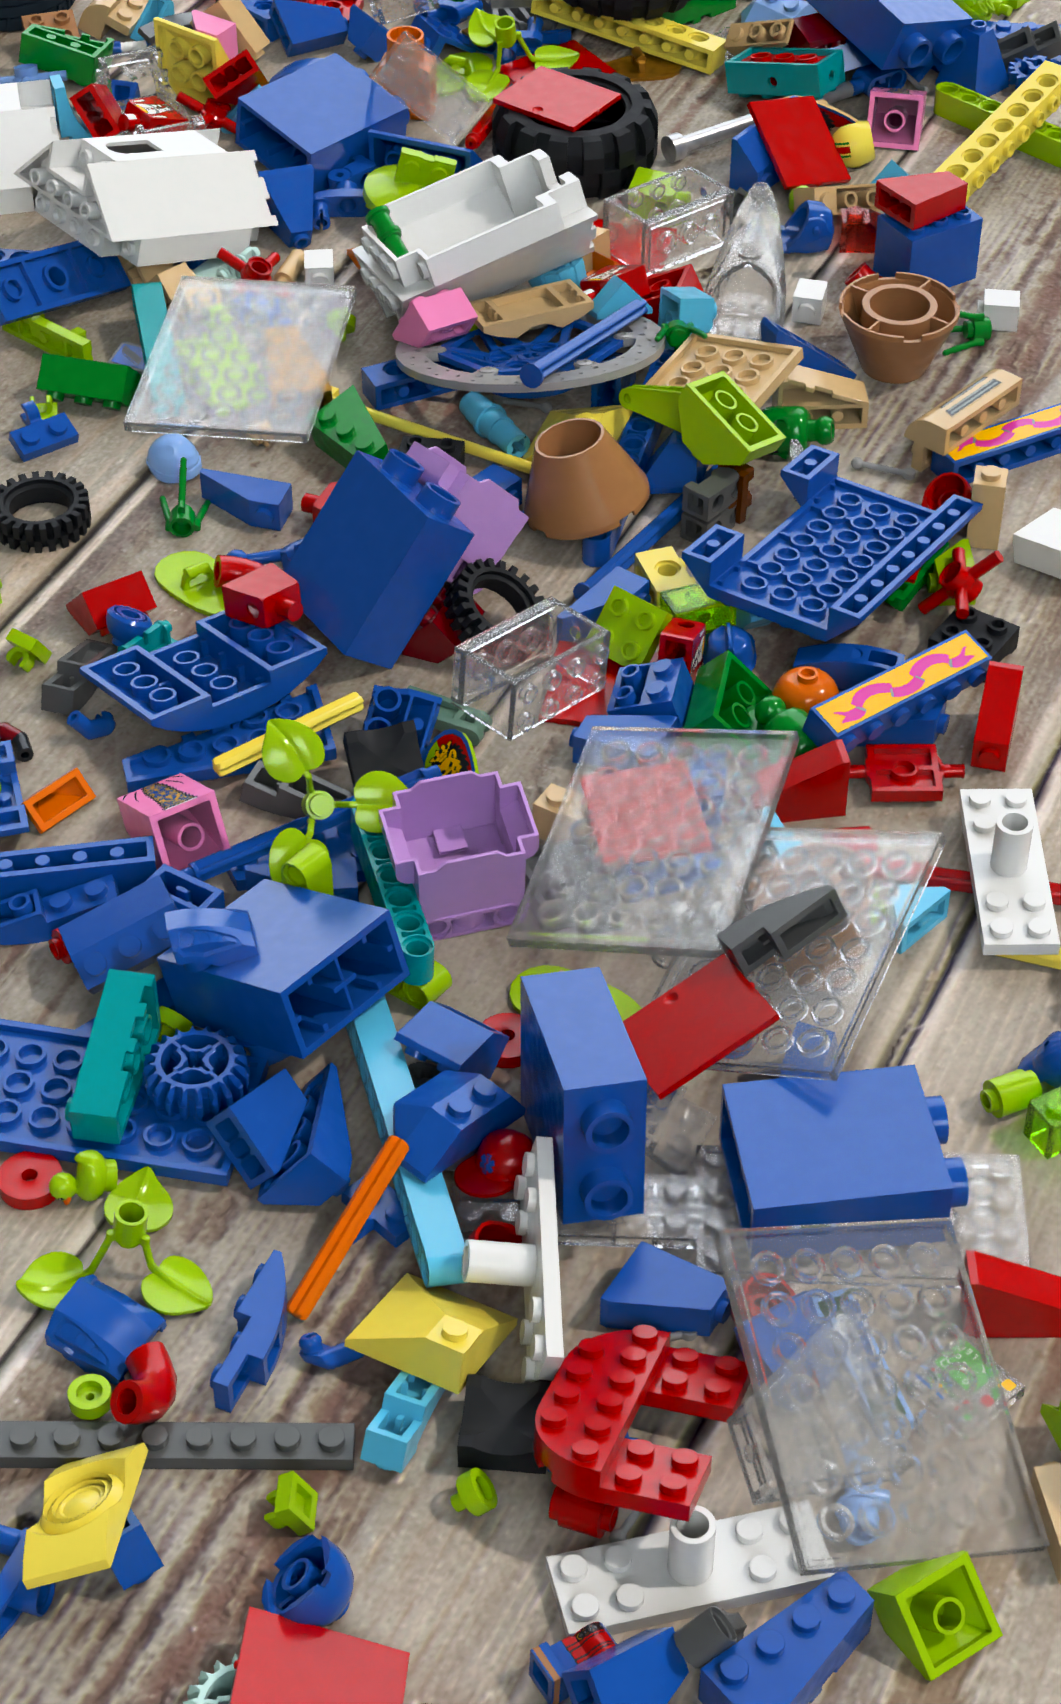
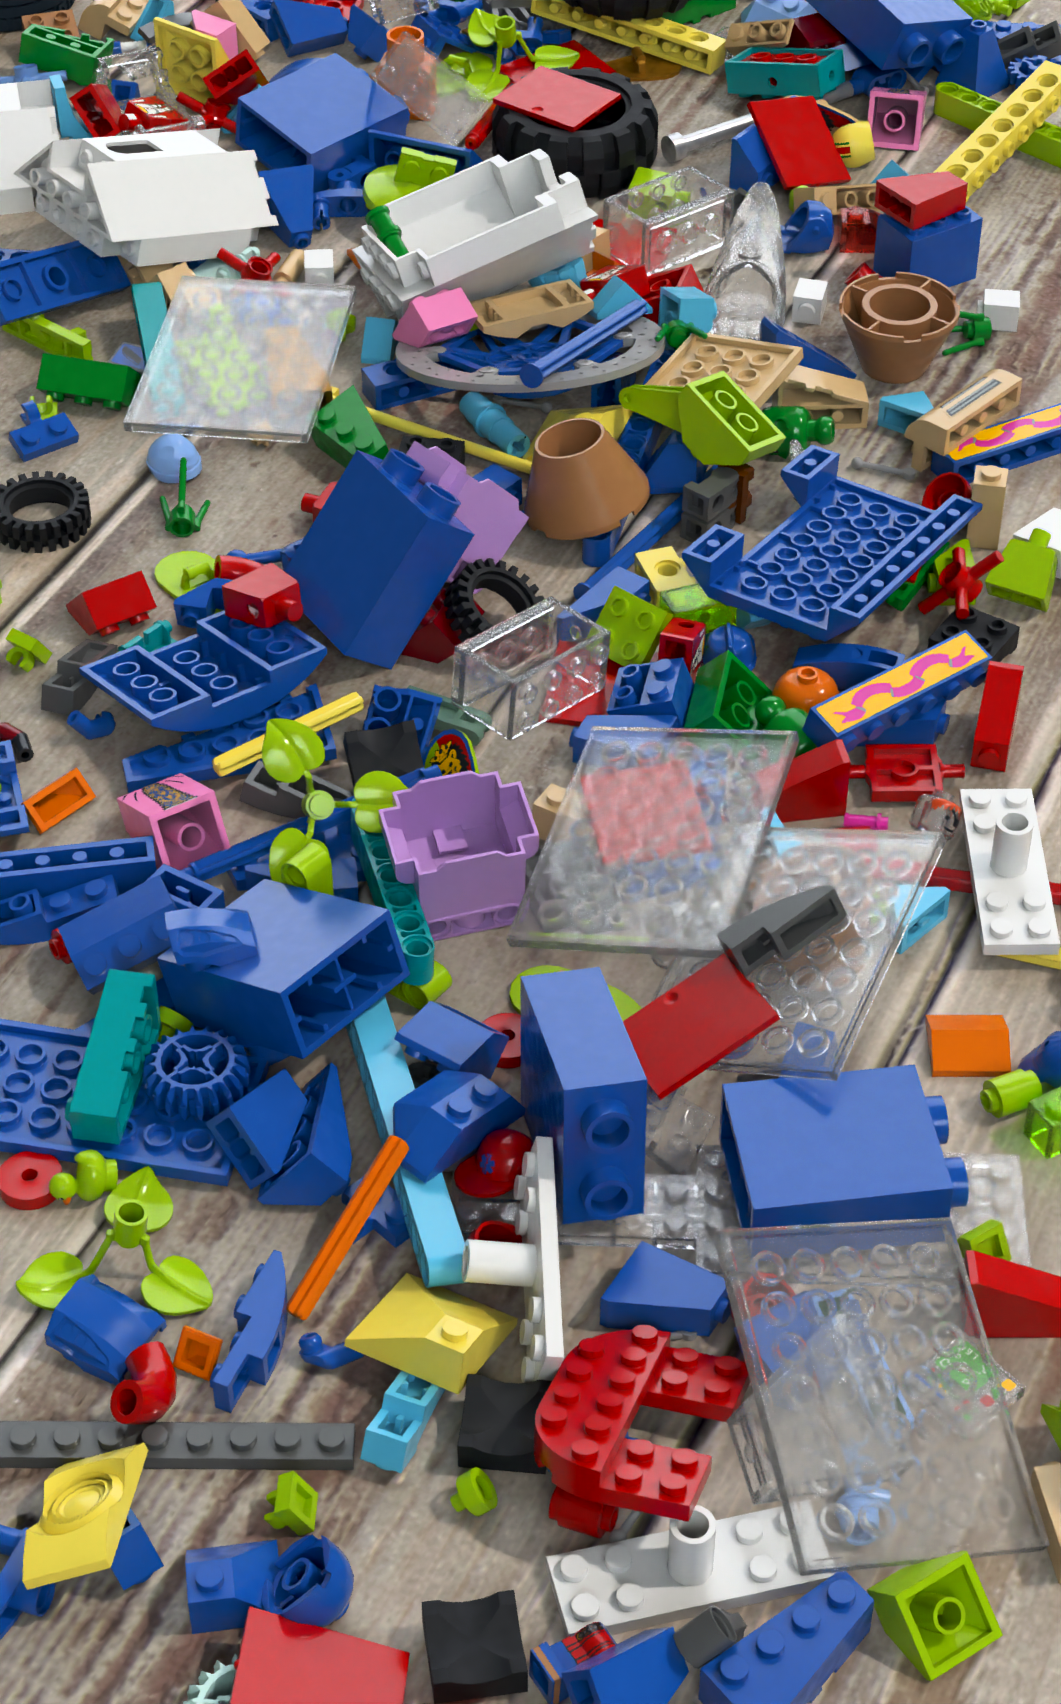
(89, 1396): lime tile -> none
(126, 623): blue brick -> none
(197, 1352): none -> orange slope
(199, 602): none -> blue slope
(227, 1582): none -> blue slope
(248, 498): blue slope -> none
(378, 340): none -> medium azure slope
(474, 1648): none -> black brick
(875, 822): none -> dark pink pin
(900, 410): none -> medium azure slope
(936, 814): none -> clear head
(968, 1045): none -> orange slope
(987, 1239): none -> lime tile
(1026, 572): none -> lime torso

